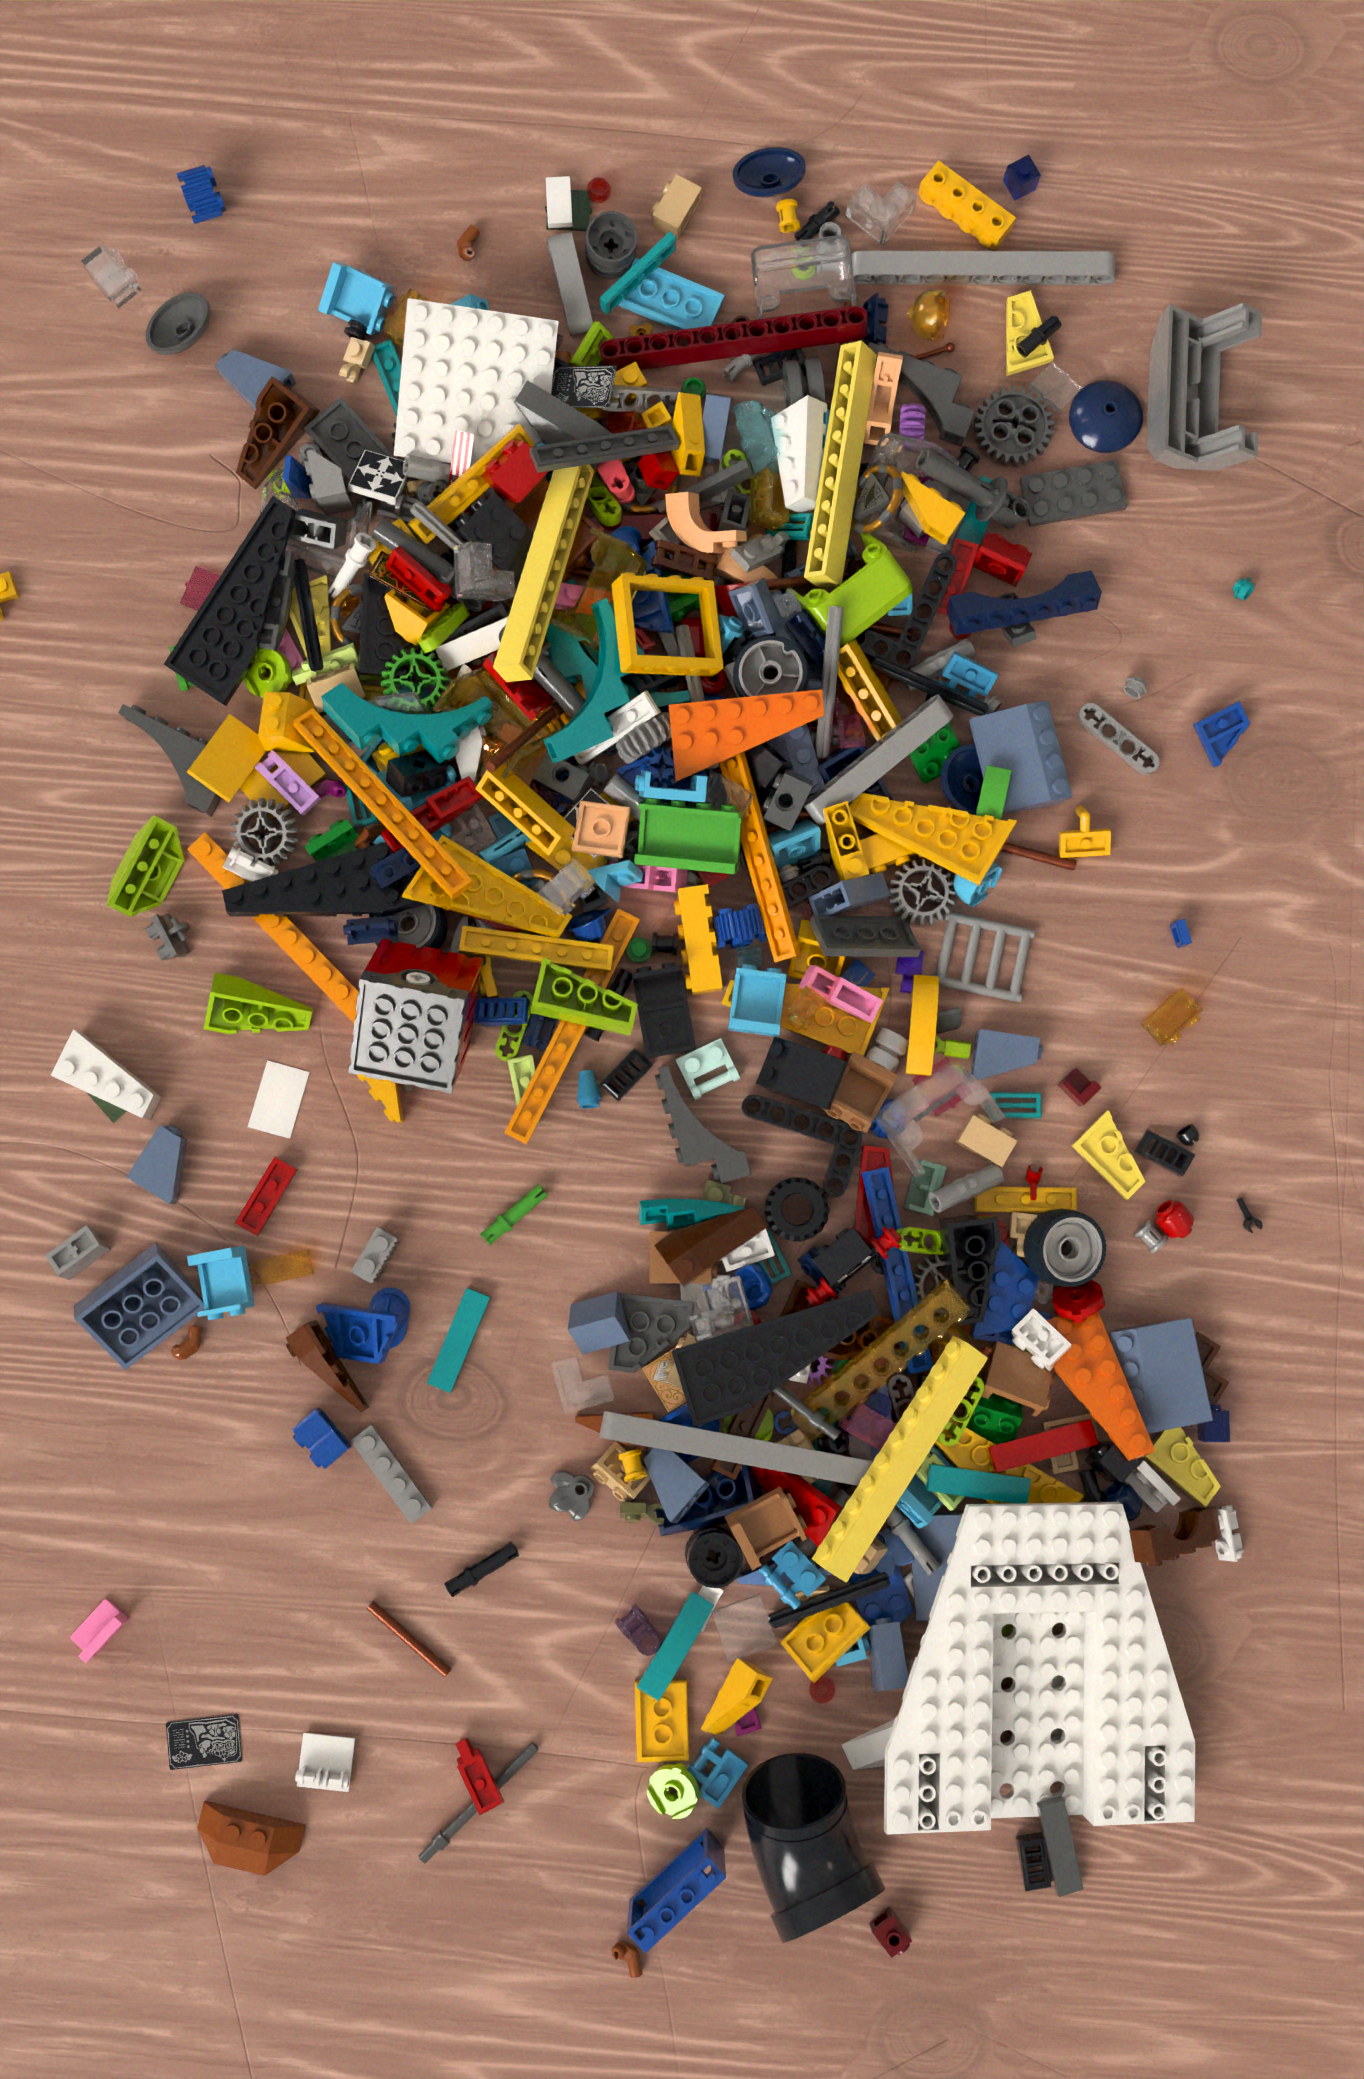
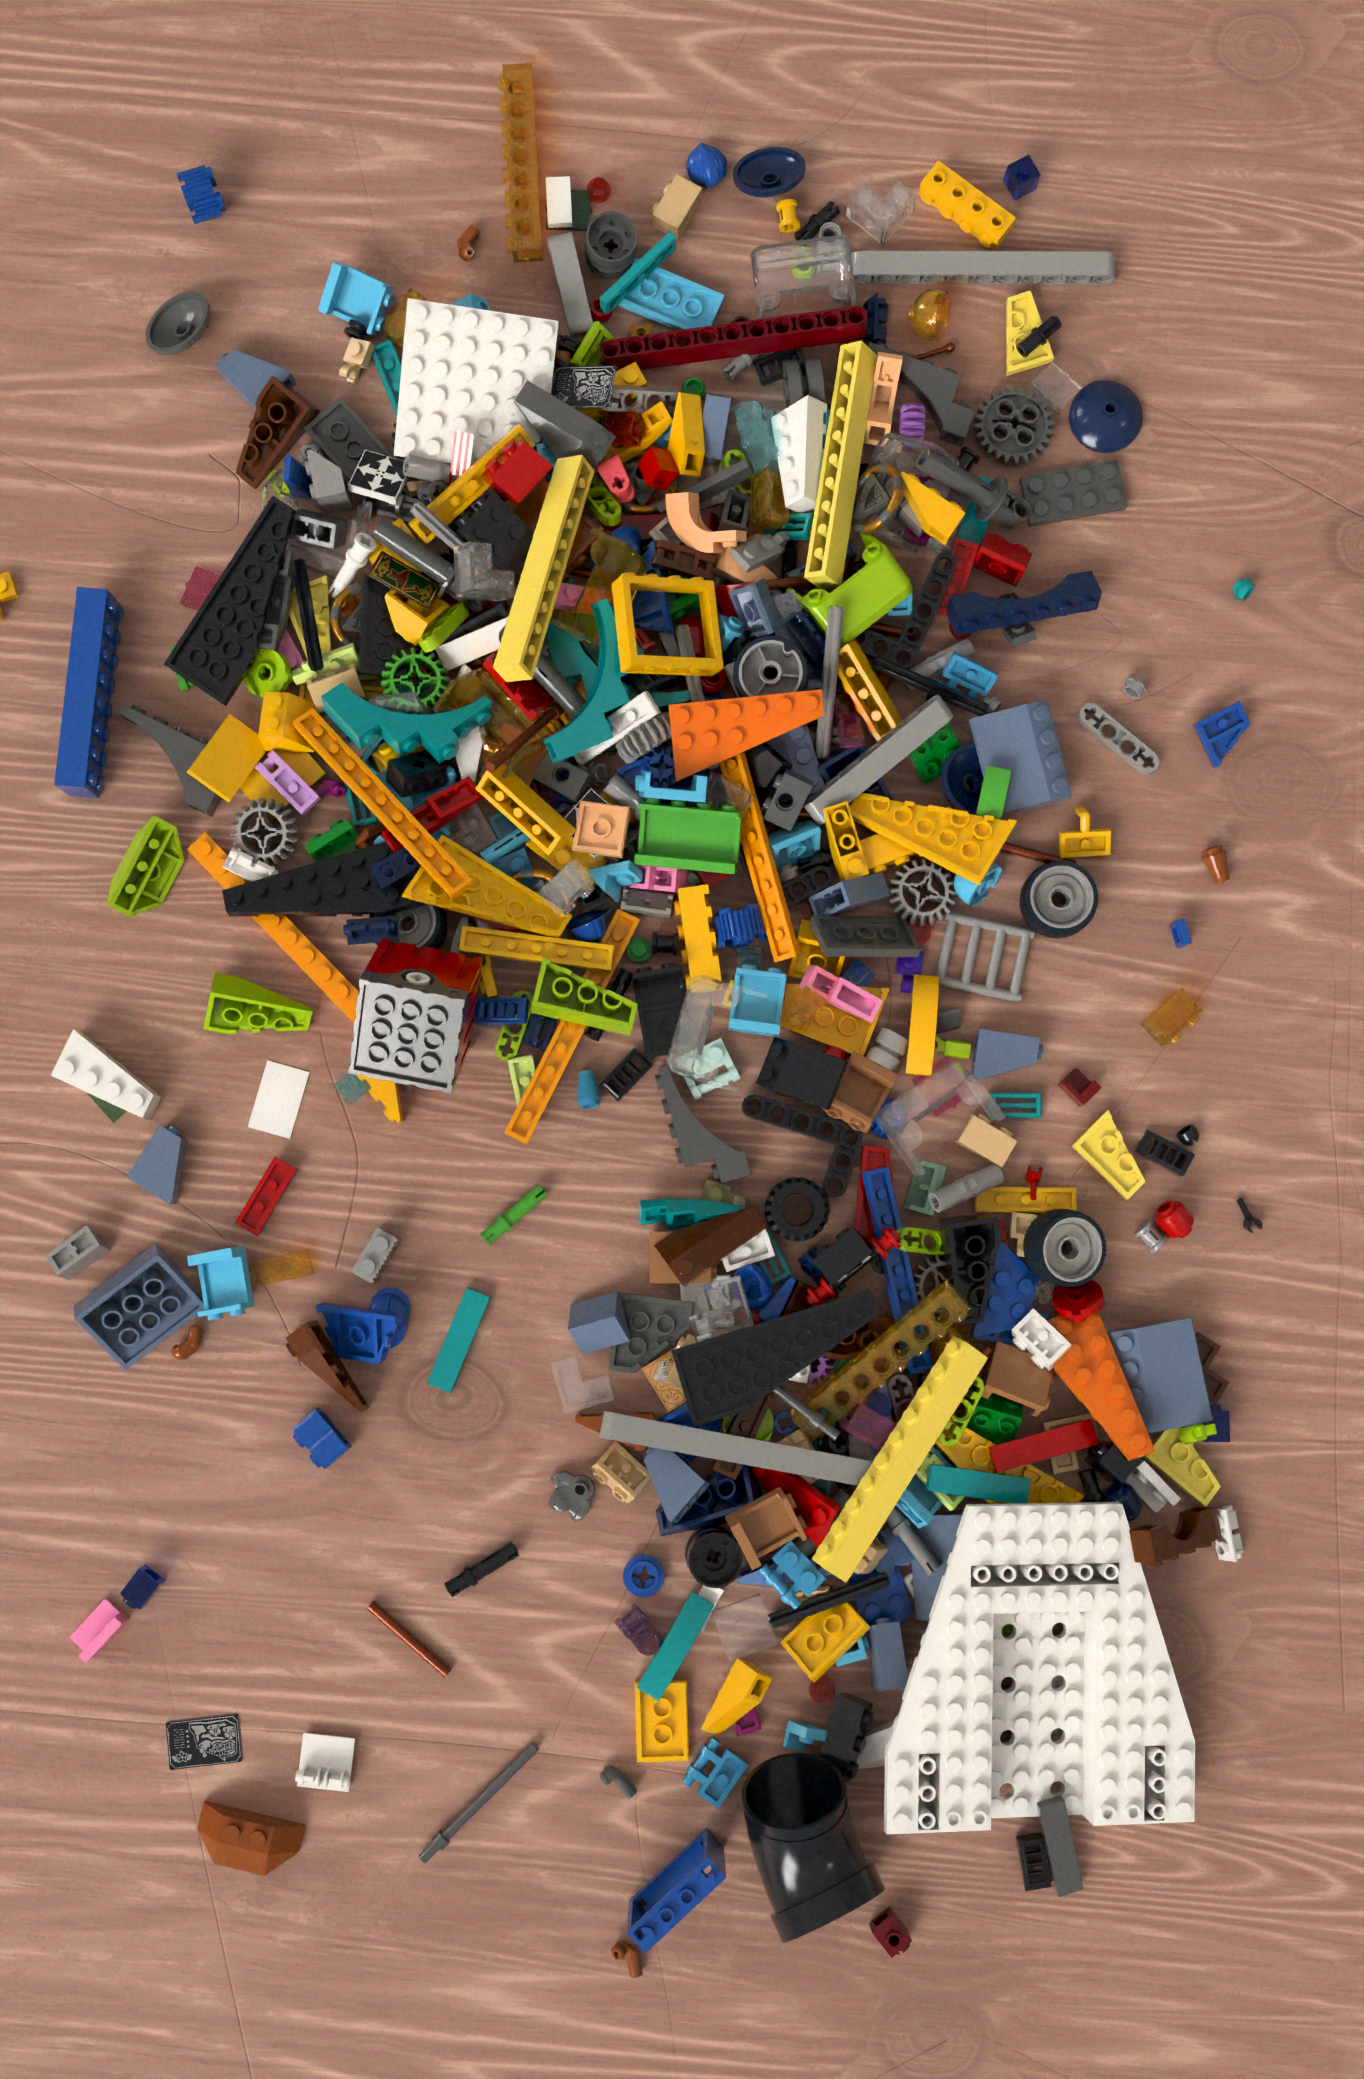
(88, 693): none -> blue brick
(112, 275): clear brick -> none
(141, 1587): none -> clear blue brick
(172, 935): flat silver hips -> none
(350, 1088): none -> clear light blue tile
(391, 1474): light grey plate -> none
(418, 579): red plate -> none
(478, 1777): red hinge -> none
(520, 79): none -> clear yellow brick
(569, 344): none -> black bush
(599, 317): none -> red plate
(604, 448): dark grey tile -> none
(621, 1780): none -> dark grey arm
(632, 1465): yellow bush -> none
(633, 1582): none -> blue gear
(636, 1511): olive plate -> none
(647, 902): none -> light grey hinge
(683, 1781): plate -> none
(693, 1027): none -> clear windscreen
(706, 165): none -> blue hair
(777, 1301): none -> blue slope
(800, 1734): none -> medium azure bracket
(846, 1733): none -> black brick
(926, 930): none -> clear red plate
(1076, 891): none -> light grey wheel
(1187, 389): light grey wedge -> none
(1196, 1433): none -> lime bar
(1216, 863): none -> dark orange cone

